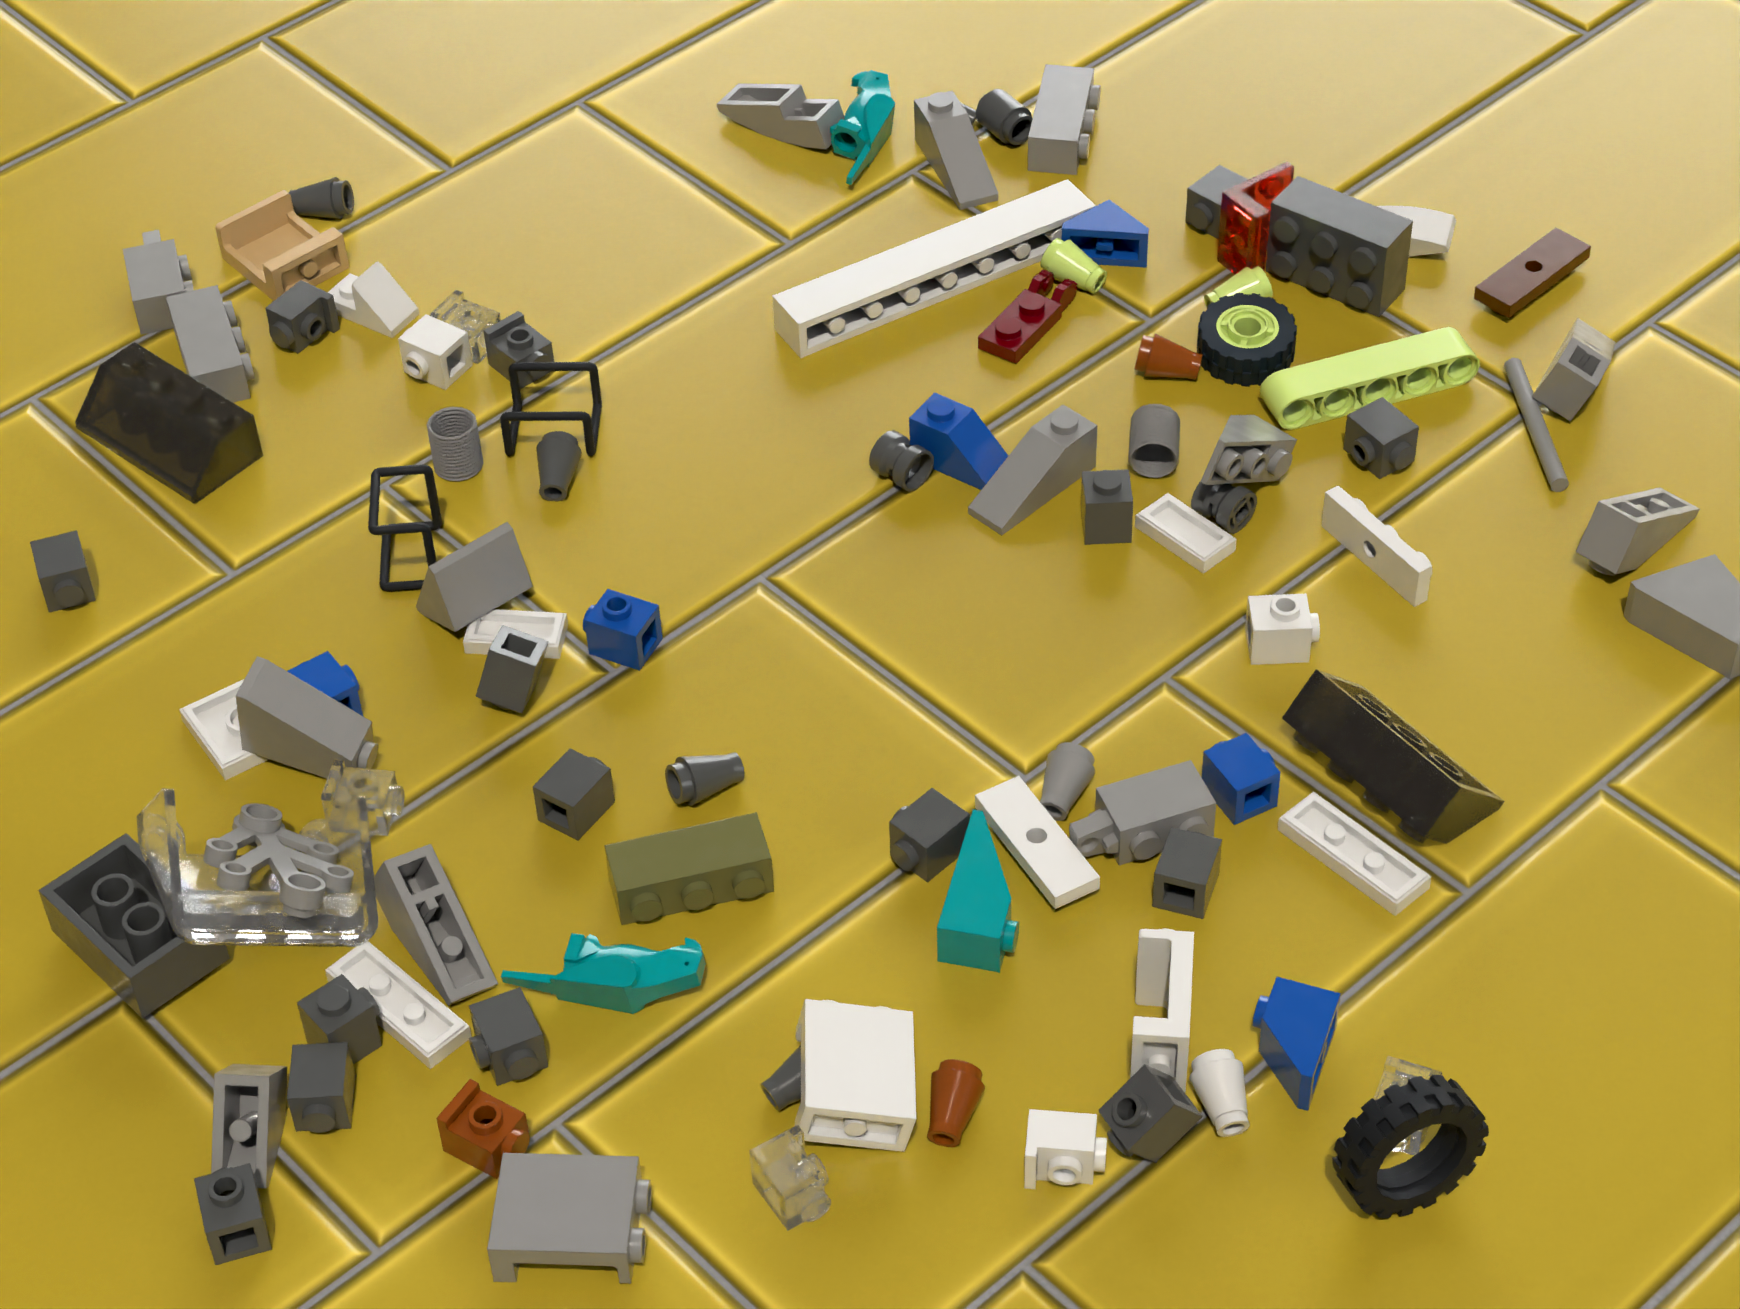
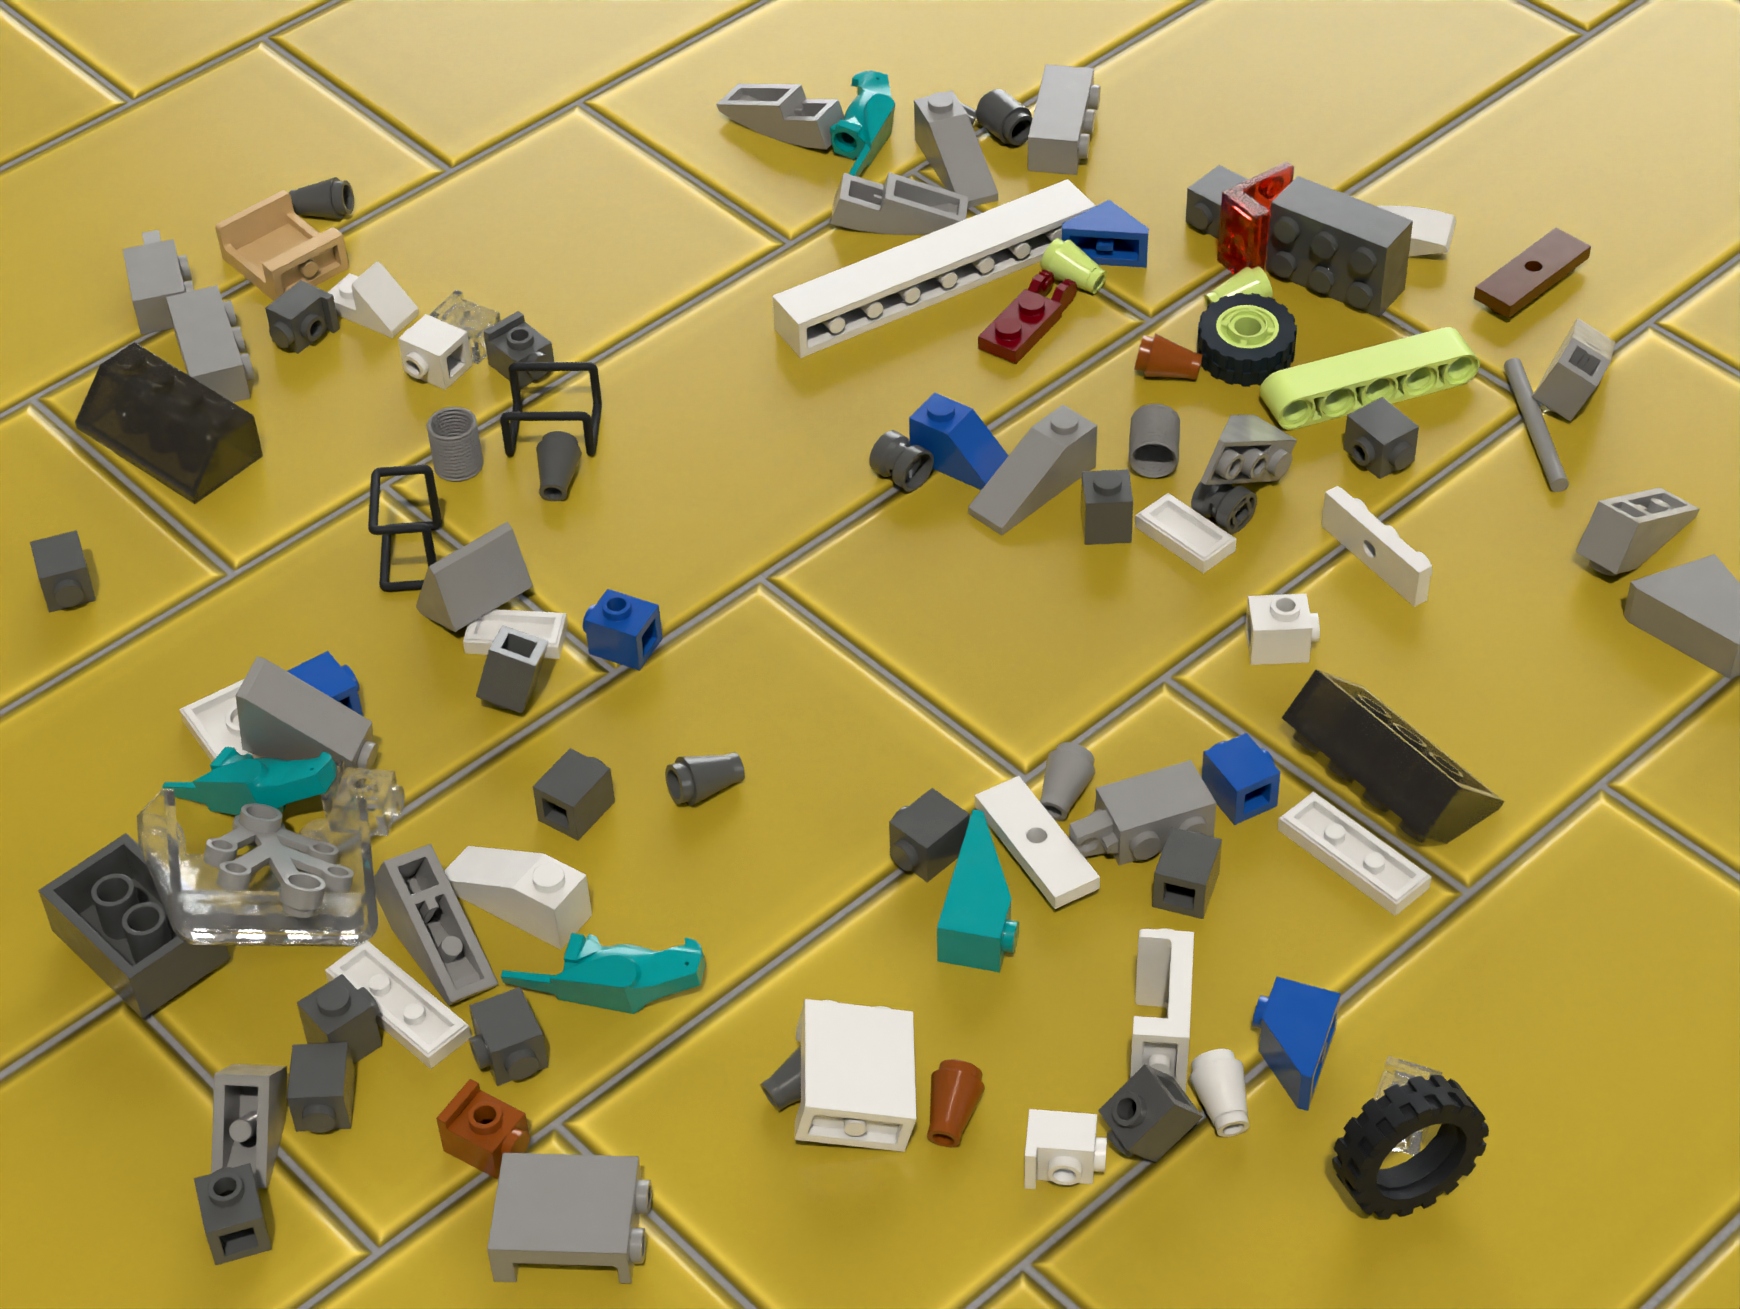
(267, 781): none -> teal animal
(523, 890): none -> white slope
(689, 868): olive brick -> none
(790, 1178): clear brick -> none
(896, 207): none -> light grey slope

